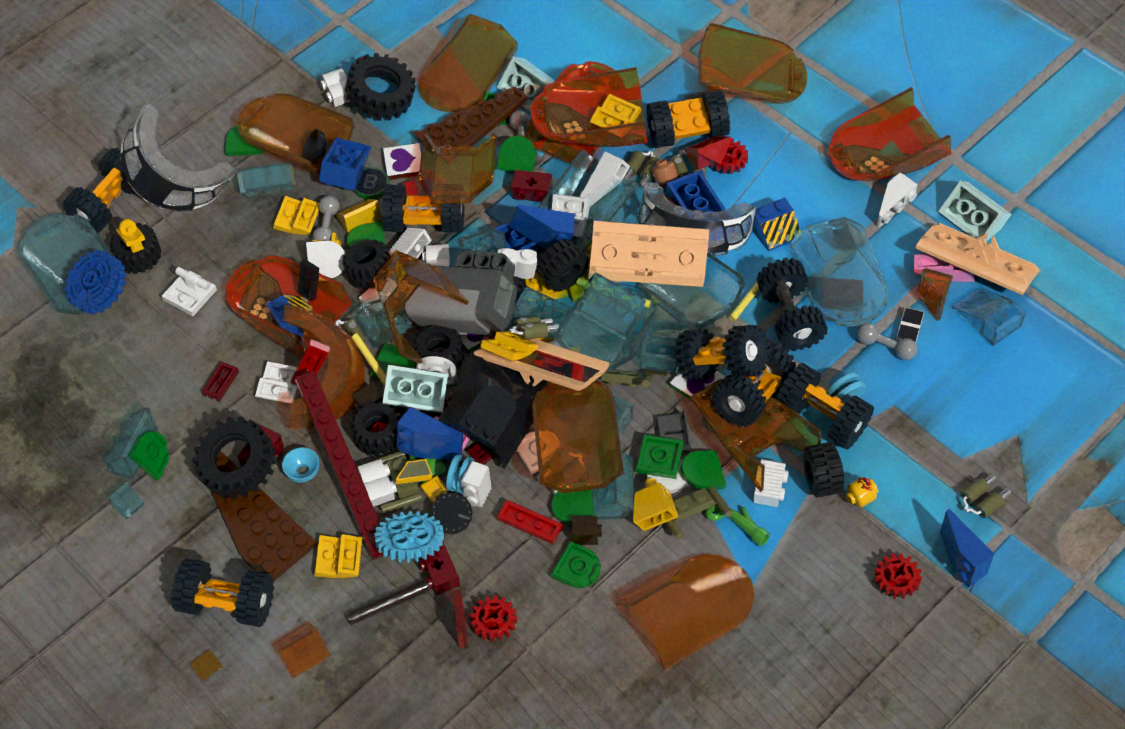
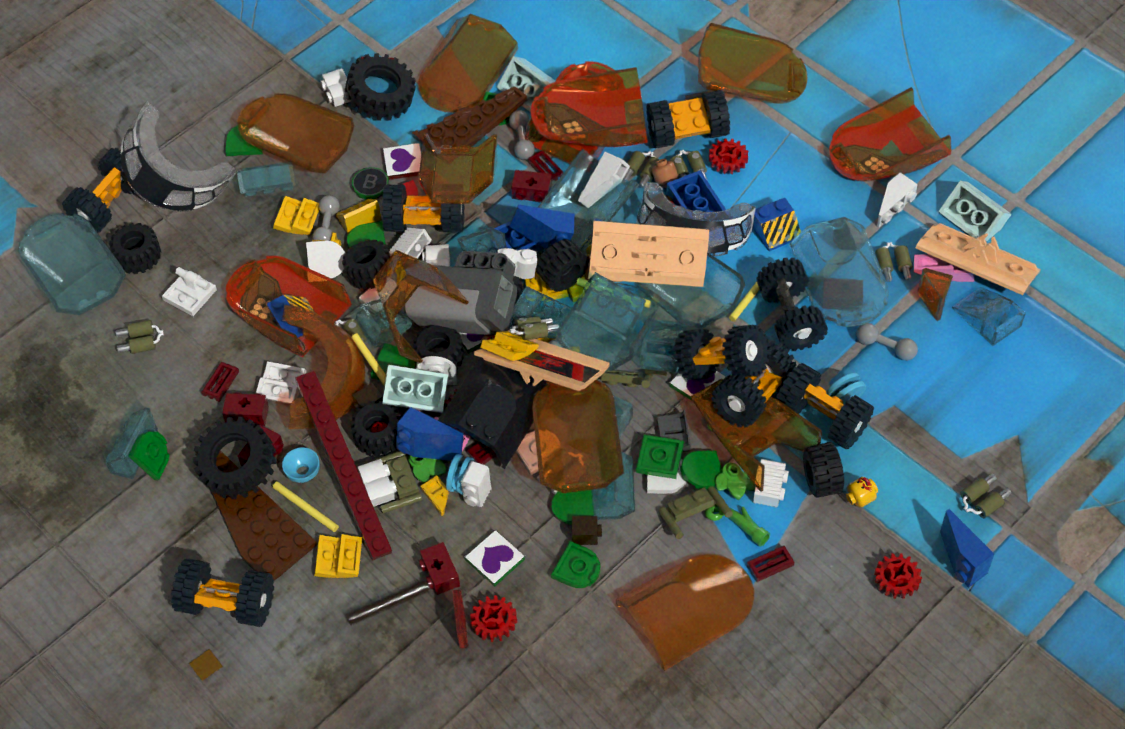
(95, 282): blue piece -> none
(126, 501): clear light blue panel -> none
(130, 235): yellow hips -> none
(139, 344): none -> olive piece
(247, 406): none -> dark red brick
(301, 649): clear orange slope -> none
(305, 506): none -> light yellow bar
(308, 280): black tile -> none
(311, 359): red plate -> none
(315, 145): black piece -> none
(344, 164): blue slope -> none
(409, 536): medium azure gear -> none
(414, 471): tile -> none
(452, 512): black tile -> none
(495, 558): none -> tile
(517, 154): green tile -> none
(530, 522): red plate -> none
(535, 160): none -> dark red tile
(576, 205): white slope -> none
(615, 113): yellow slope -> none
(653, 505): yellow torso -> none
(708, 151): red slope -> none
(735, 482): none -> bright green plate
(774, 570): none -> dark red tile
(902, 258): none -> olive piece
(910, 324): black tile -> none

